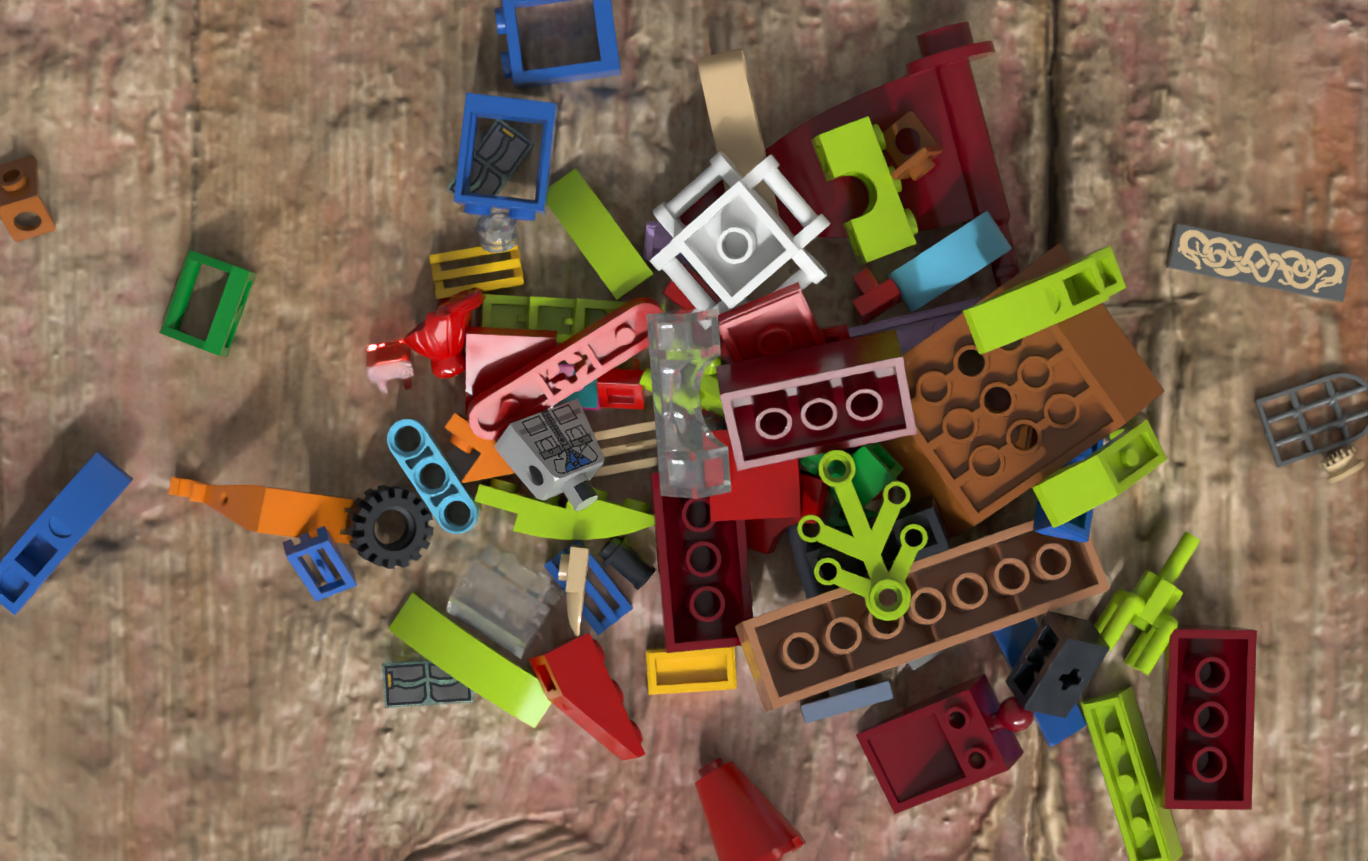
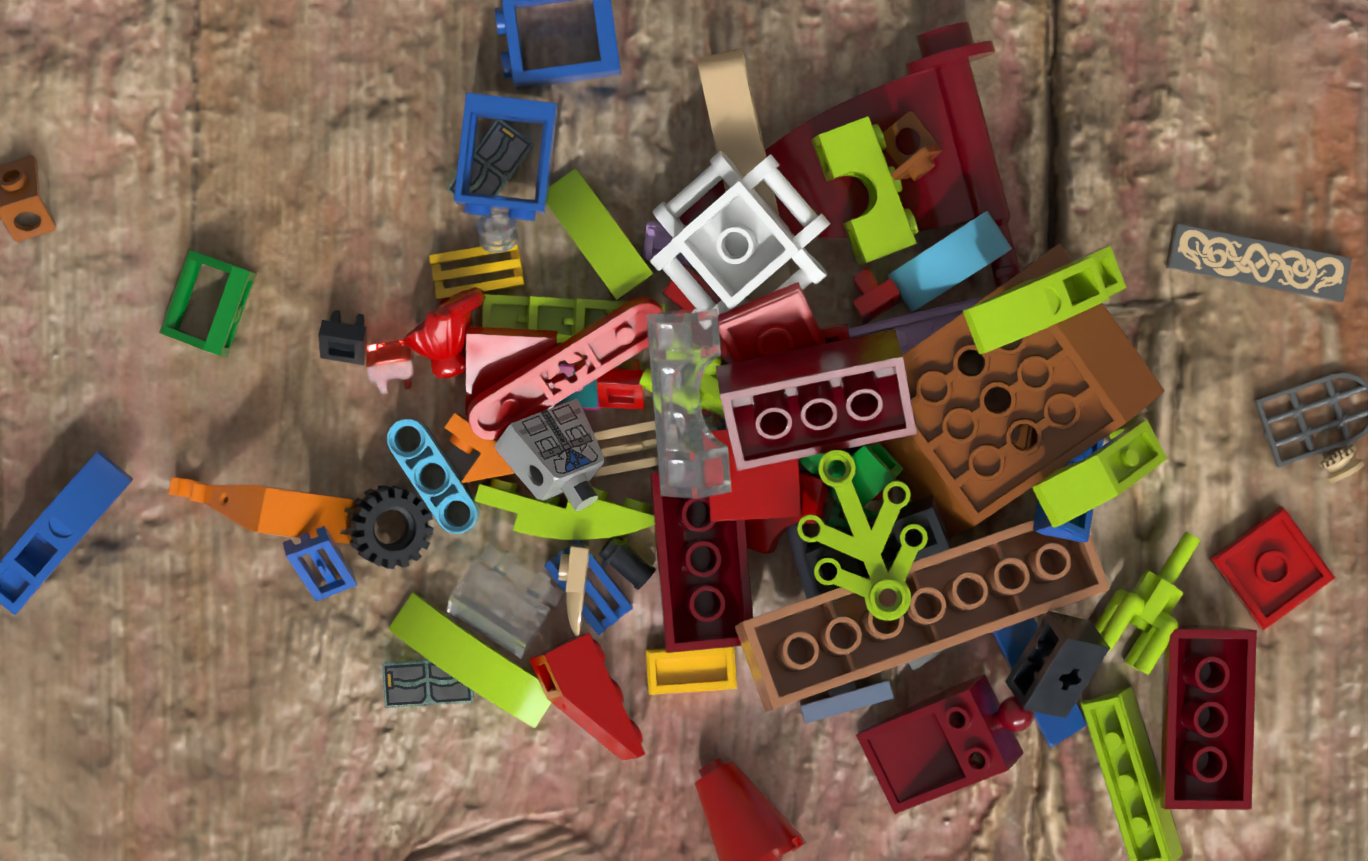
(343, 341): none -> black tile
(1272, 568): none -> red tile

